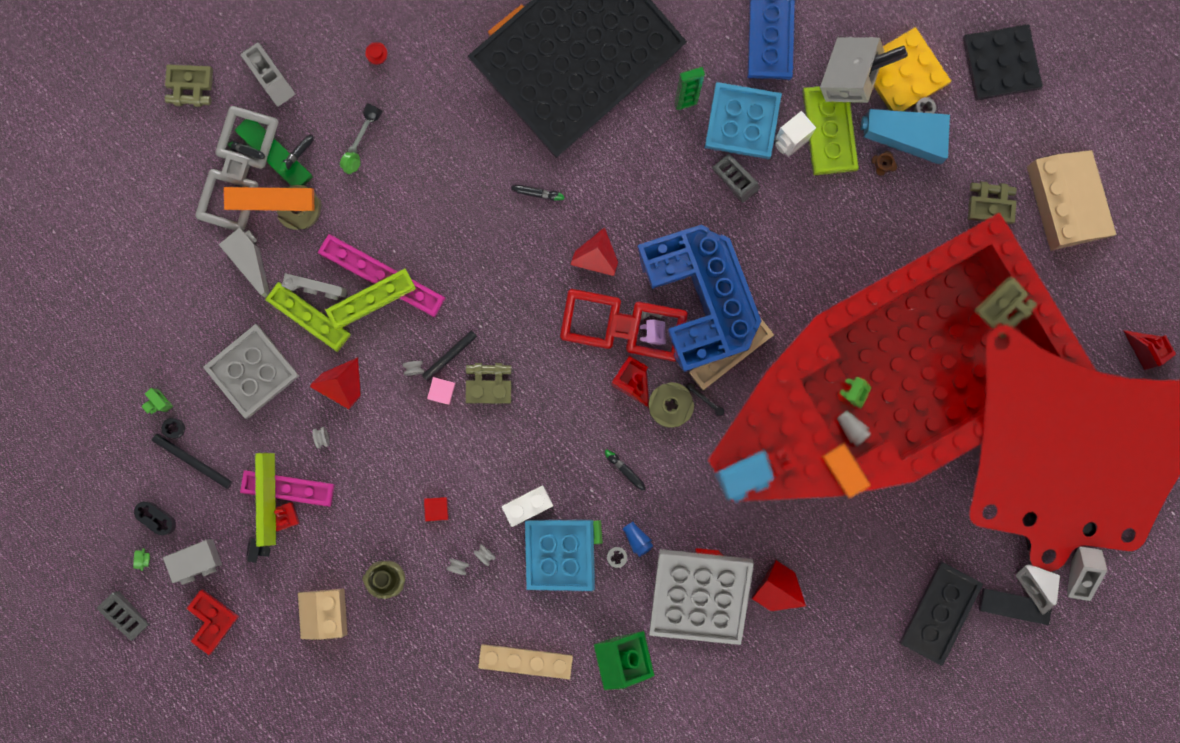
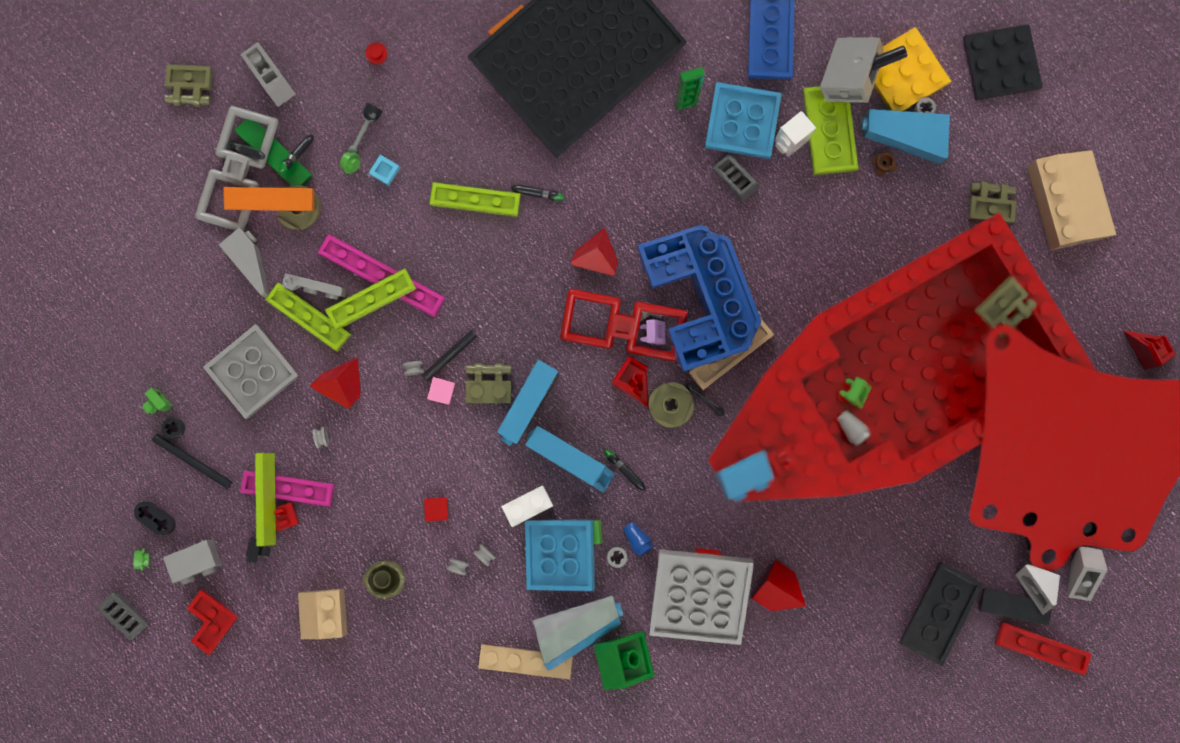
(384, 170): none -> medium azure plate
(475, 199): none -> lime tile
(528, 403): none -> dark azure slope
(570, 458): none -> dark azure slope
(575, 629): none -> slope
(846, 471): orange tile -> none
(1043, 648): none -> red tile

